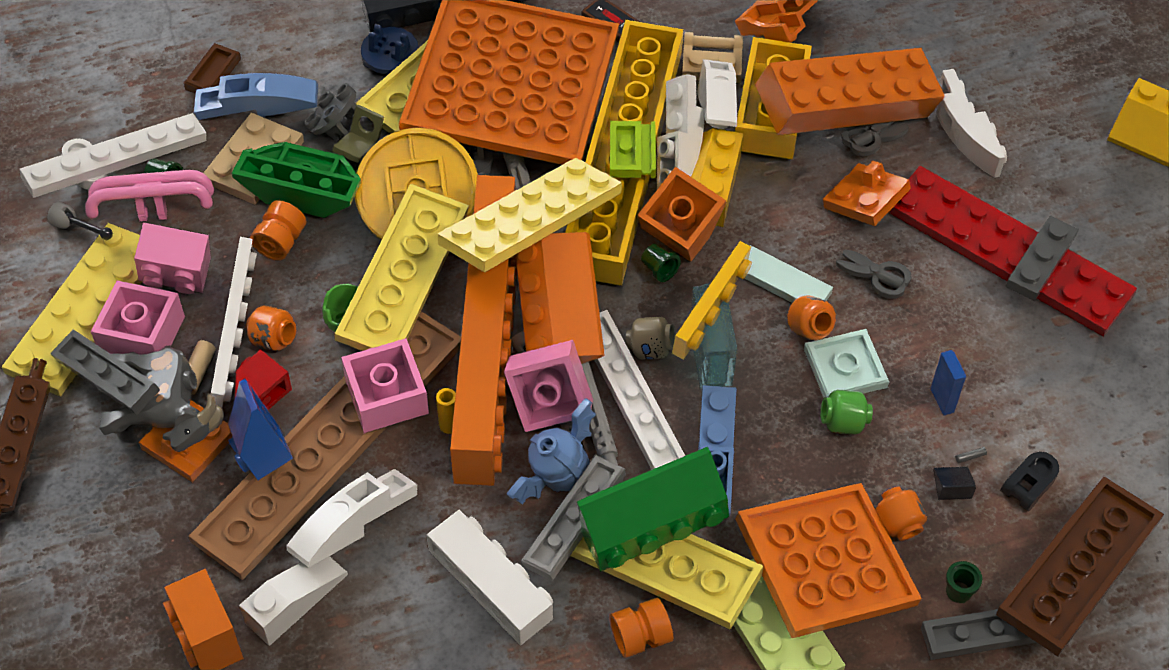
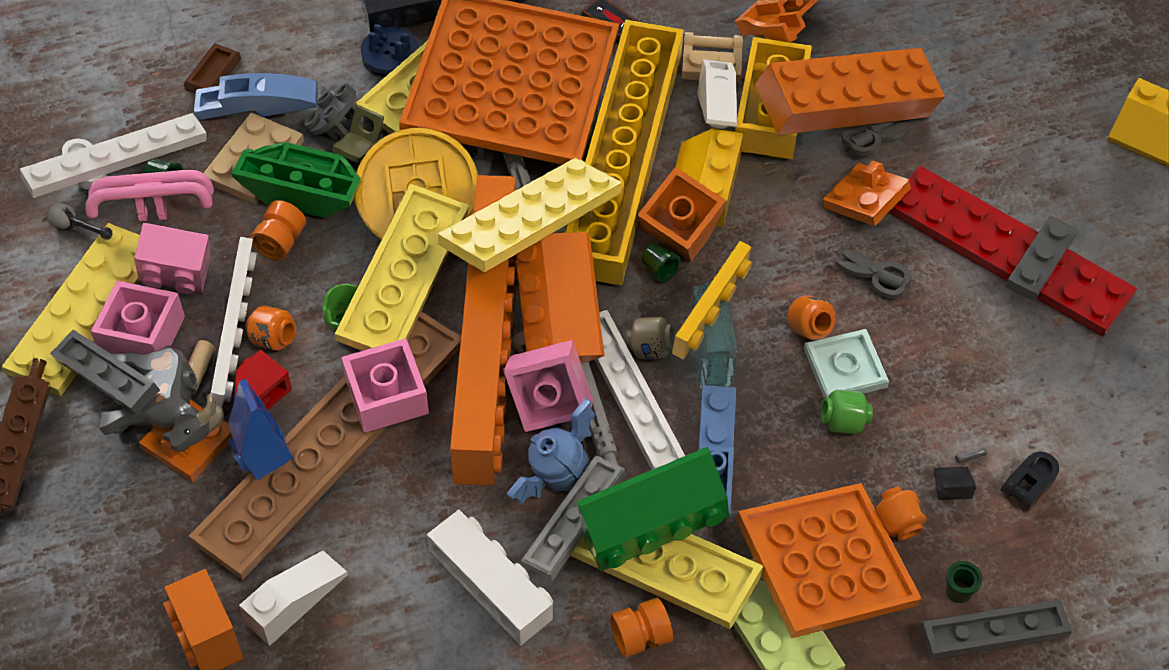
(345, 514): white slope -> none
(445, 407): yellow axle -> none
(632, 149): lime plate -> none
(683, 129): white slope -> none
(783, 278): light aqua tile -> none
(948, 382): blue tile -> none
(969, 130): white slope -> none
(1079, 566): reddish brown plate -> none

